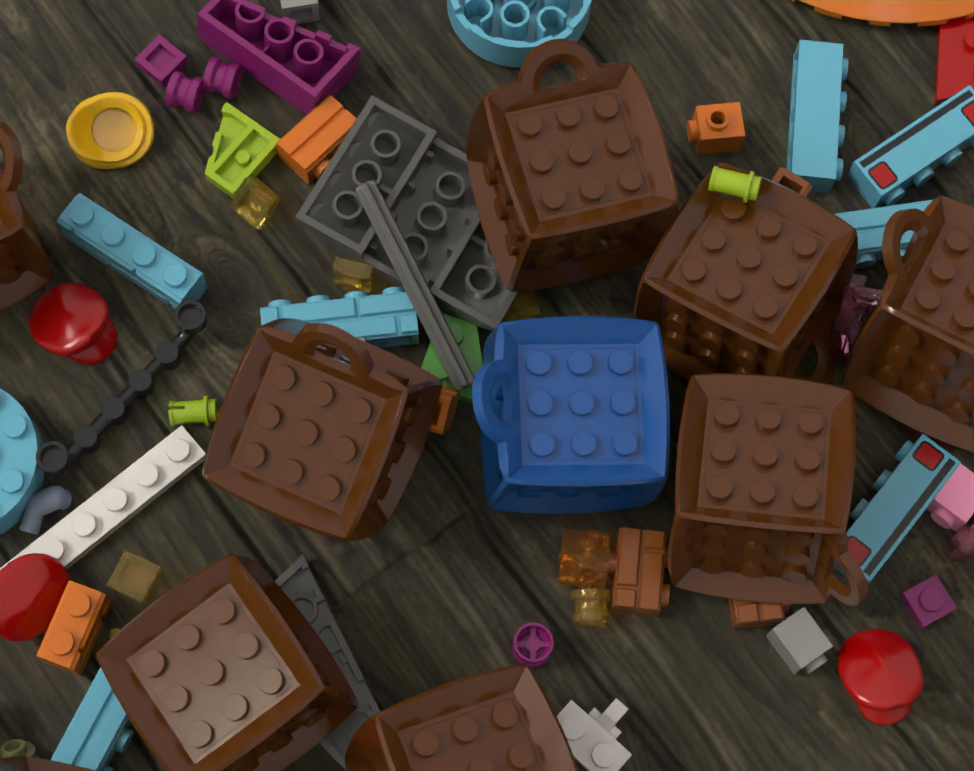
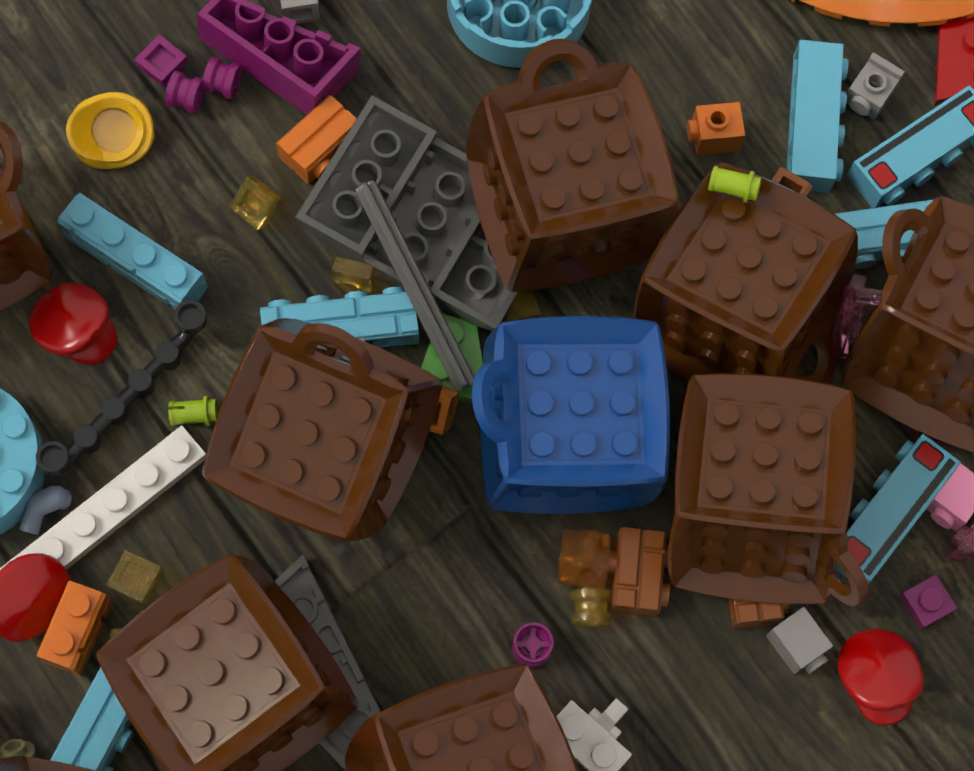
(239, 150): lime wing -> none
(873, 86): none -> light grey brick

